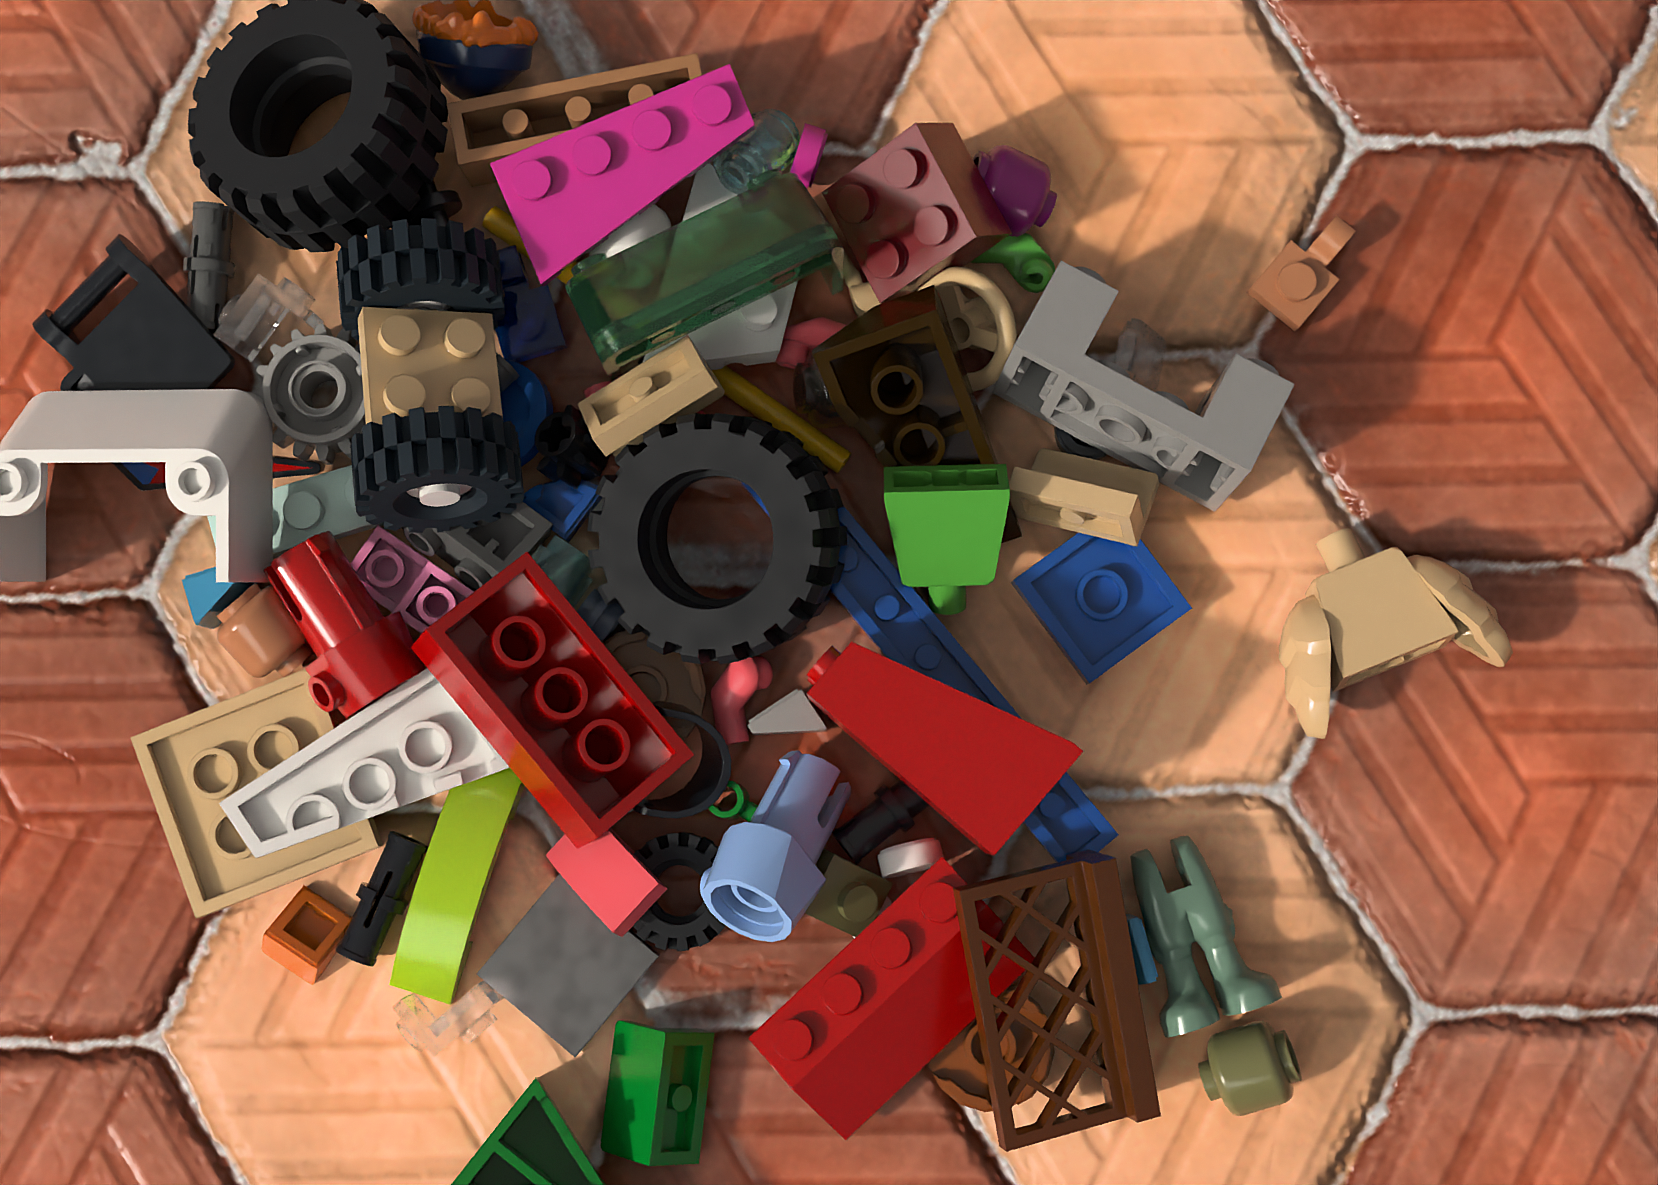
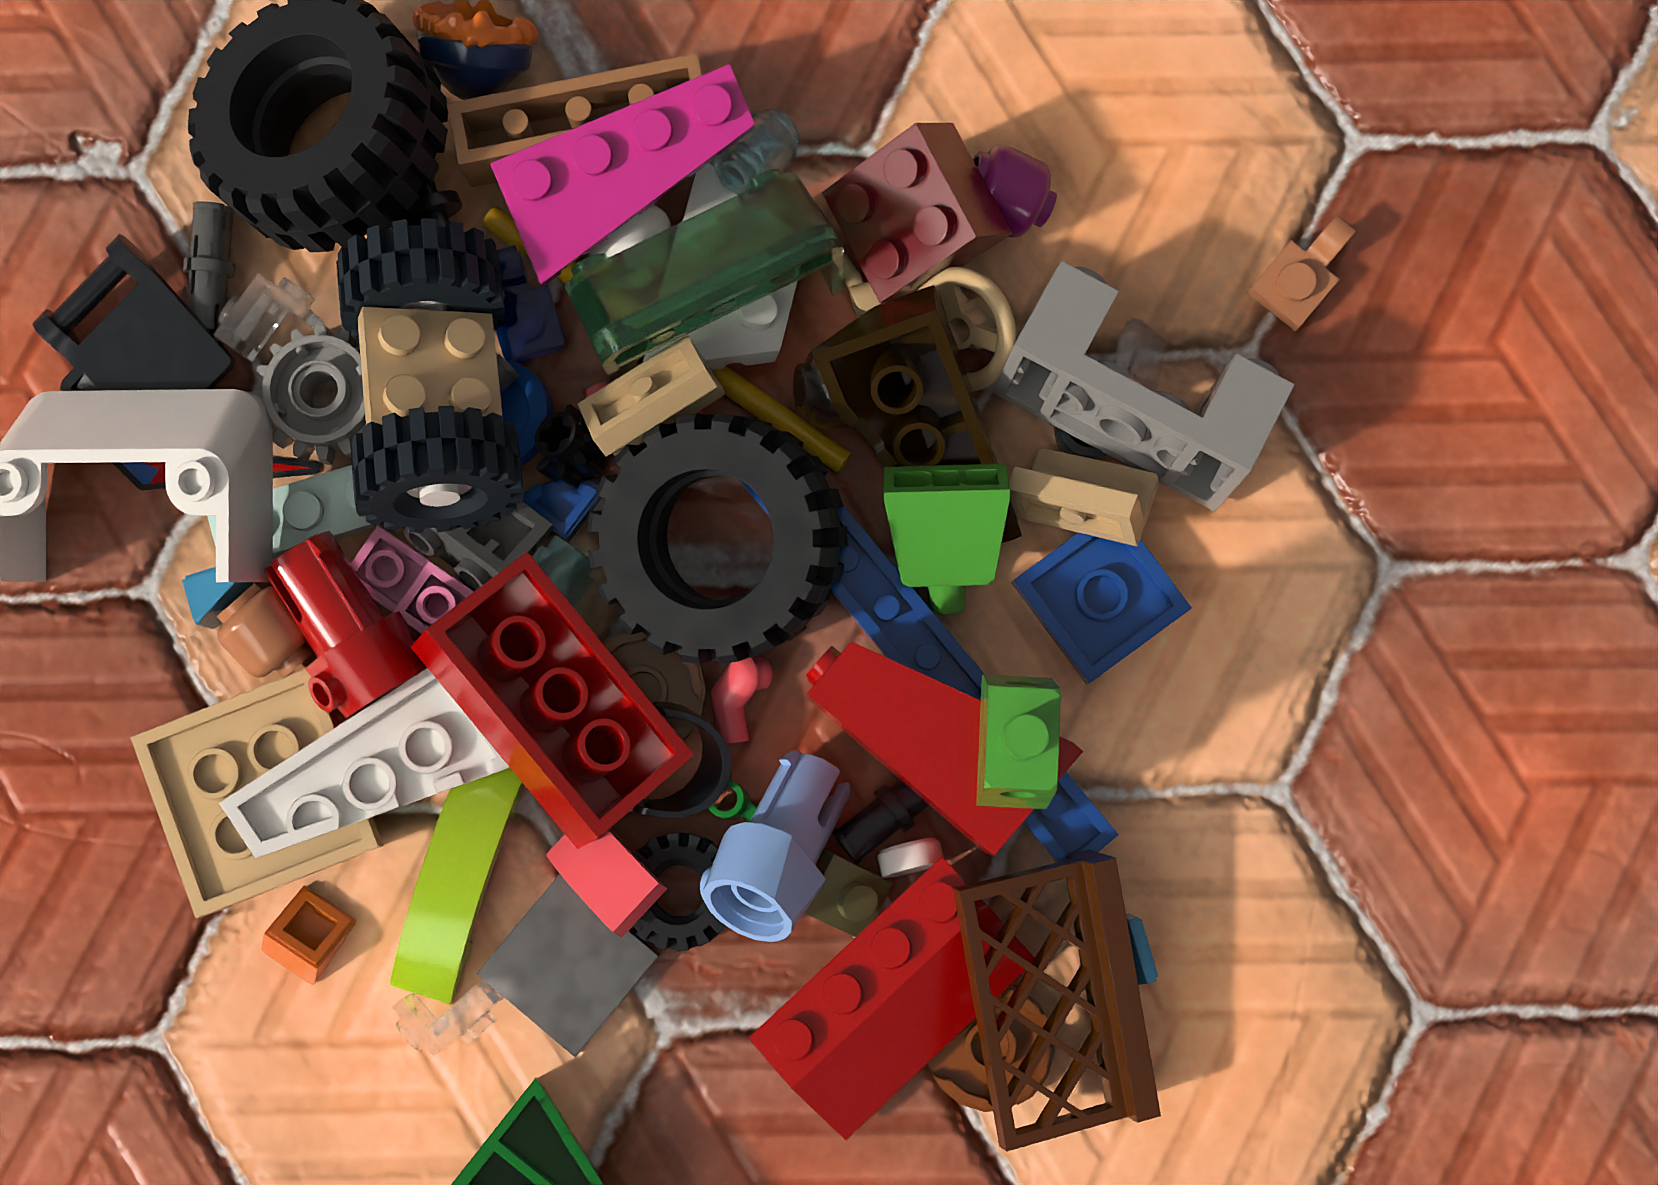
(381, 899): black pin -> none
(599, 616): sand blue plate -> none
(657, 1094): green panel -> none
(788, 716): light grey slope -> none
(804, 337): coral arm -> none
(809, 153): dark pink tile -> none
(1018, 741): none -> bright green torso
(1023, 260): bright green arm -> none
(1188, 917): sand green piece -> none
(1250, 1068): olive head -> none
(1377, 617): tan torso -> none

